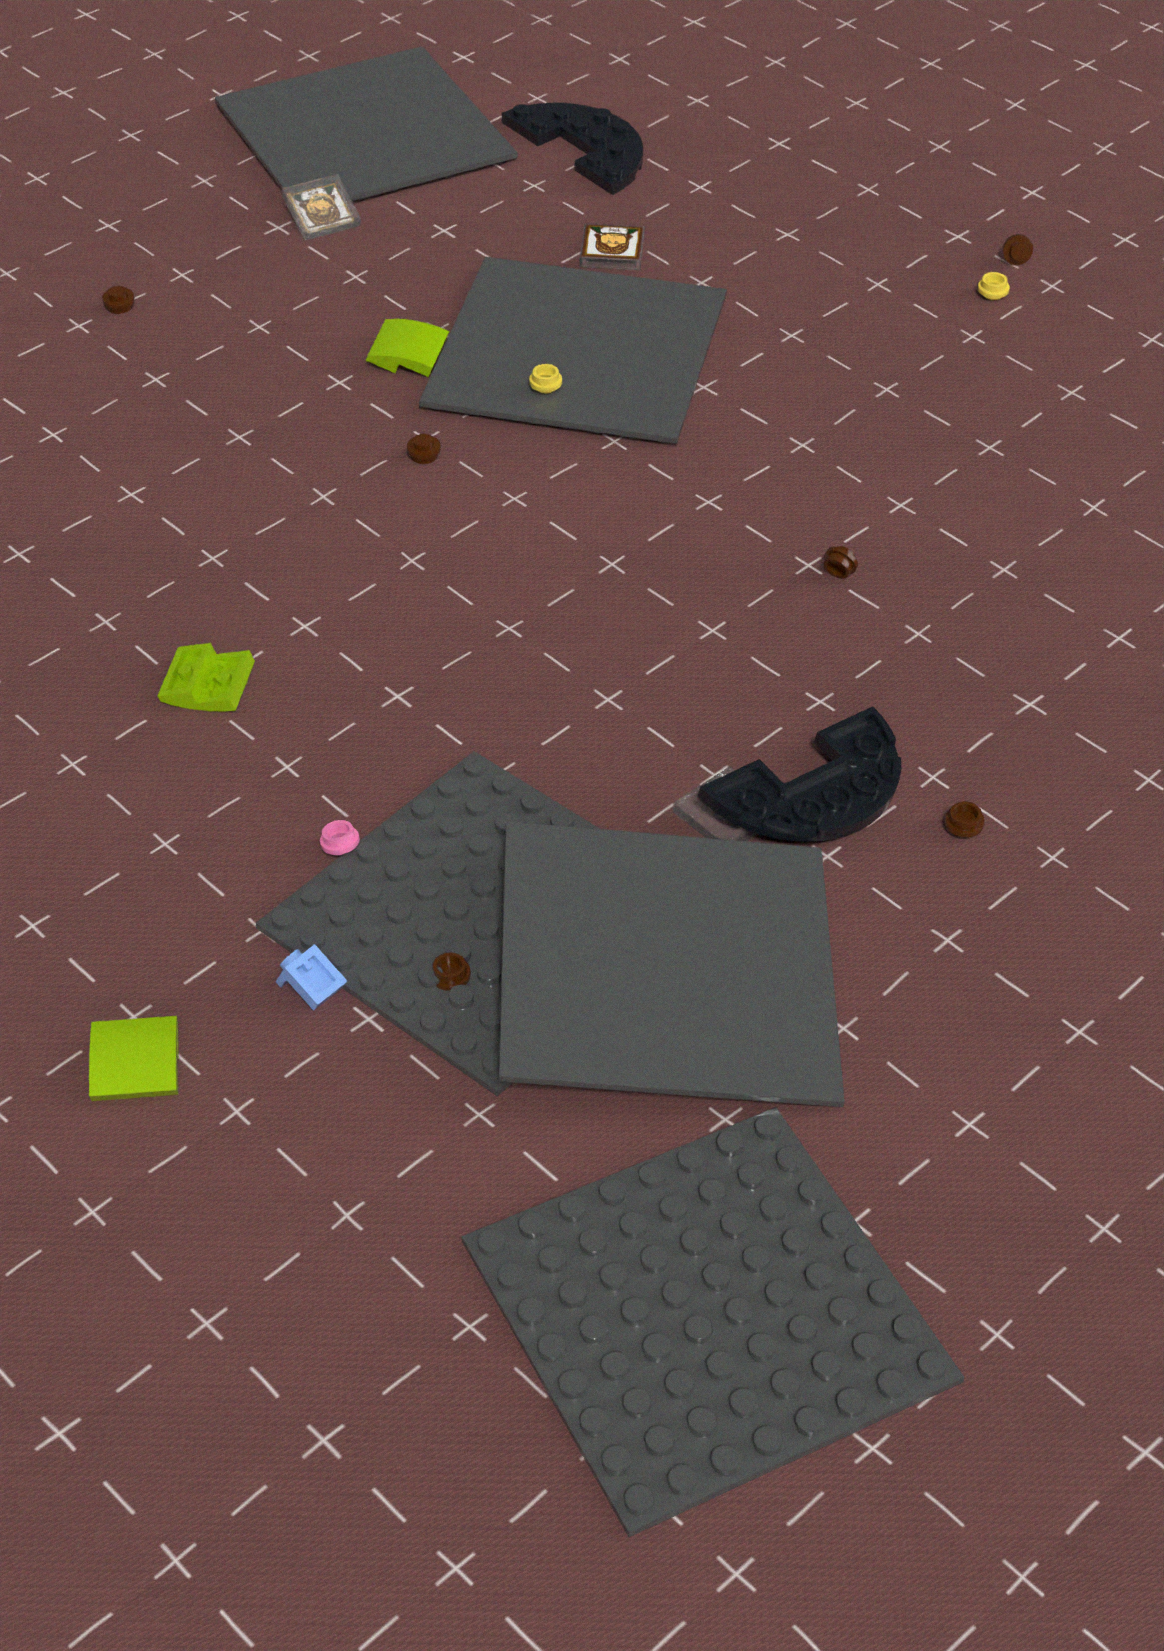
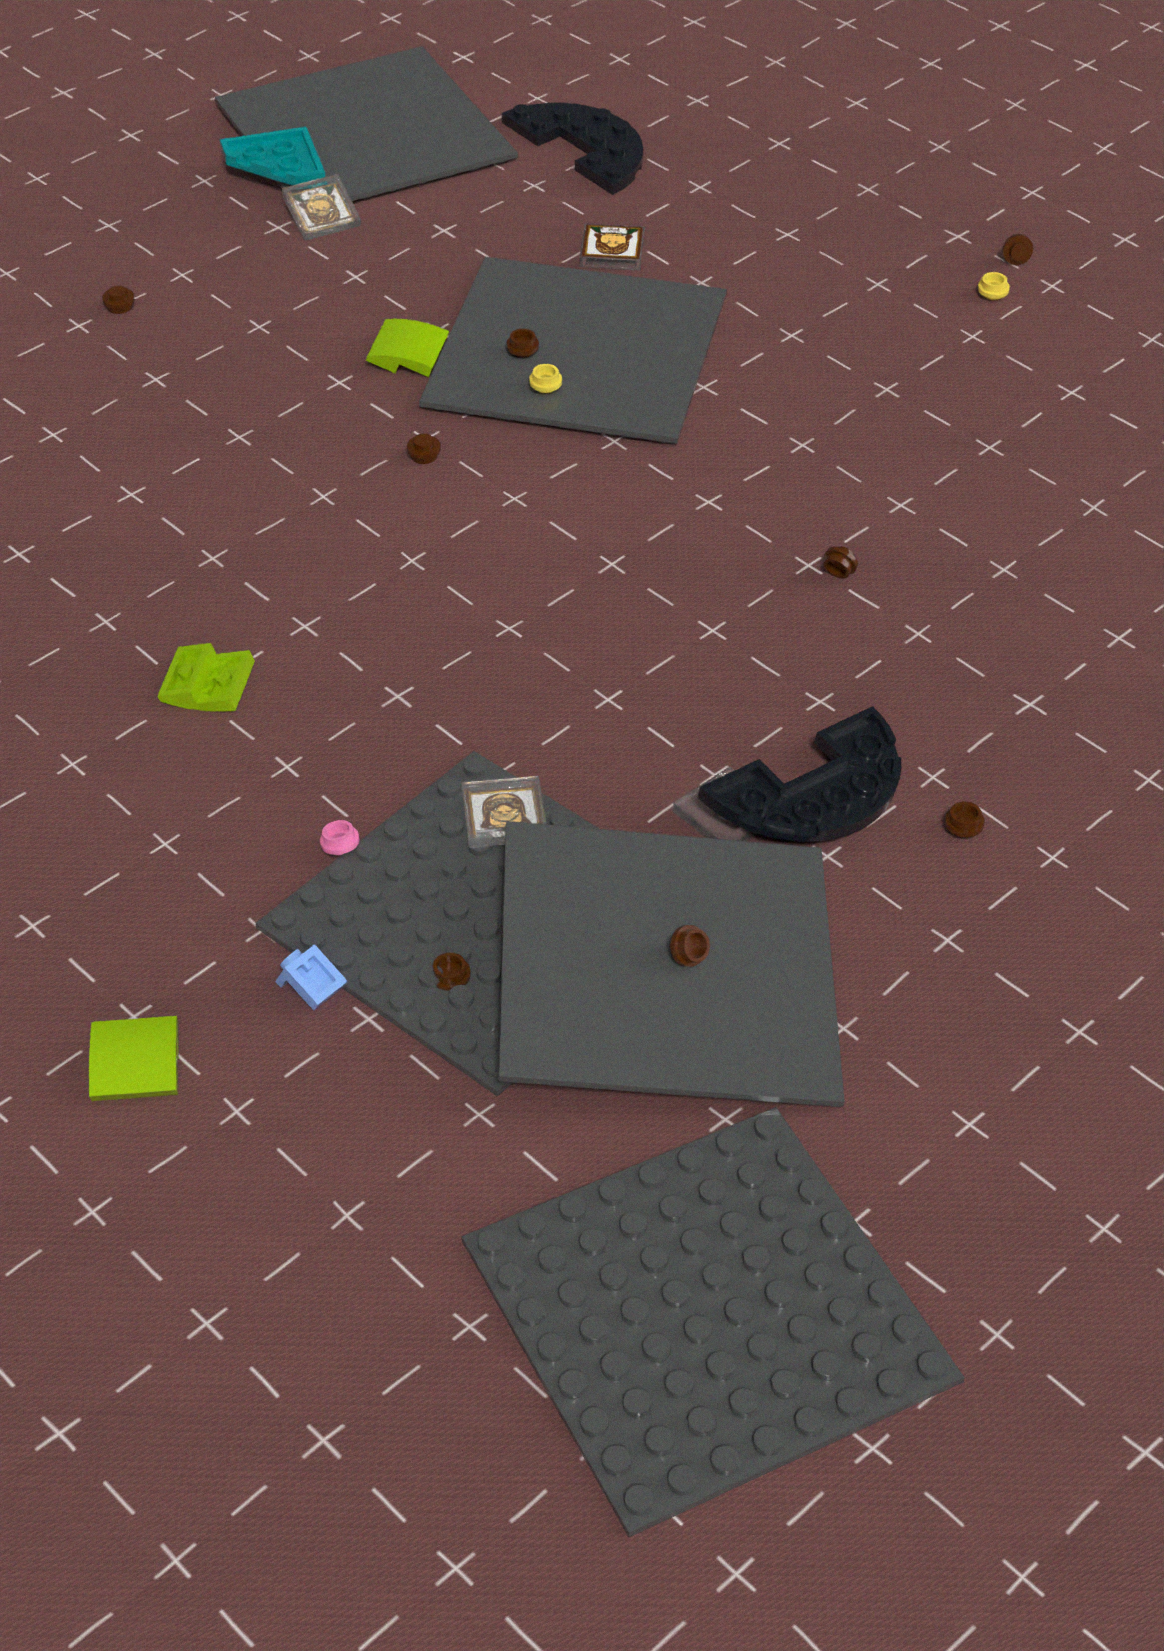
(278, 155): none -> teal plate
(494, 802): none -> clear tile
(522, 343): none -> reddish brown plate
(689, 945): none -> reddish brown plate

